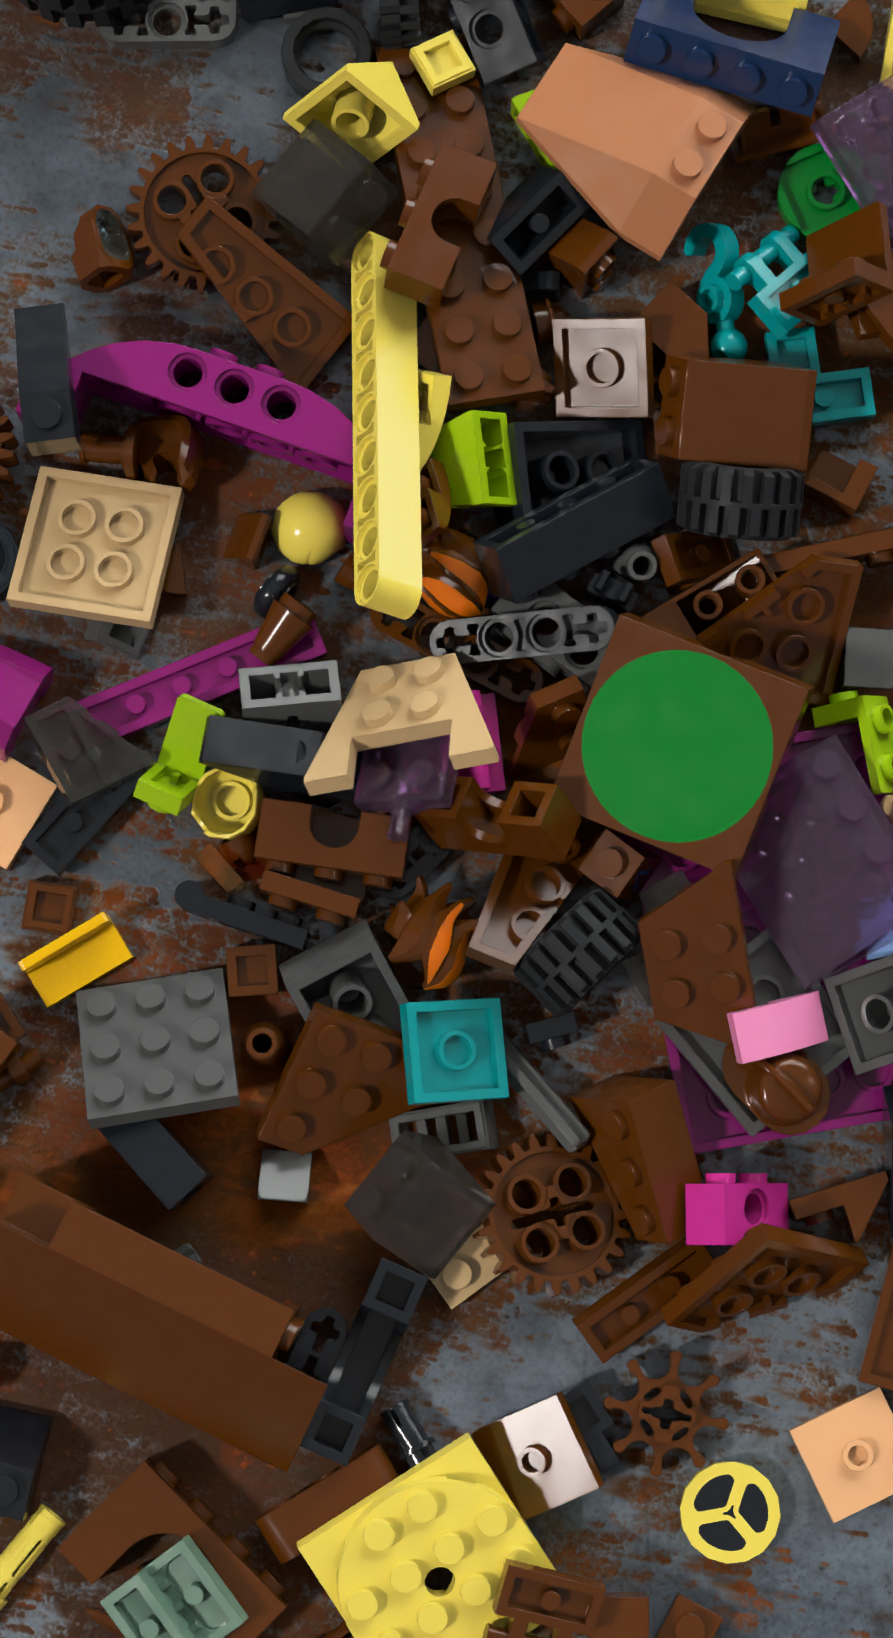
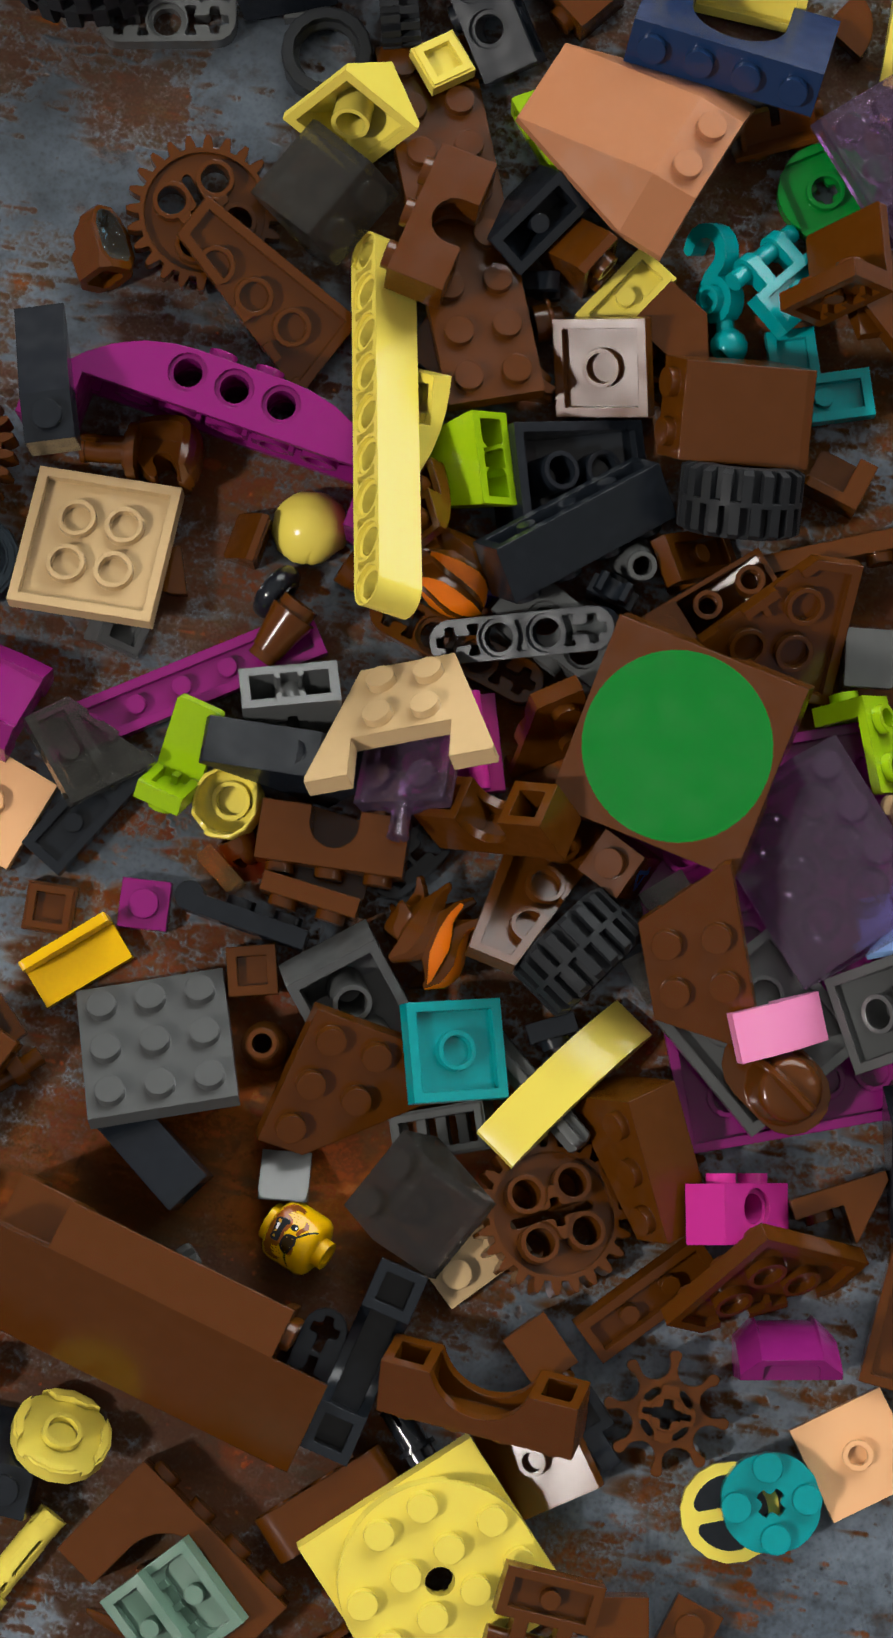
(60, 1436): none -> light yellow tile
(145, 904): none -> magenta plate
(297, 1237): none -> yellow head
(426, 1387): none -> reddish brown arch
(540, 1347): none -> reddish brown brick
(563, 1082): none -> light yellow slope
(629, 288): none -> light yellow plate
(785, 1351): none -> magenta slope
(800, 1502): none -> teal plate

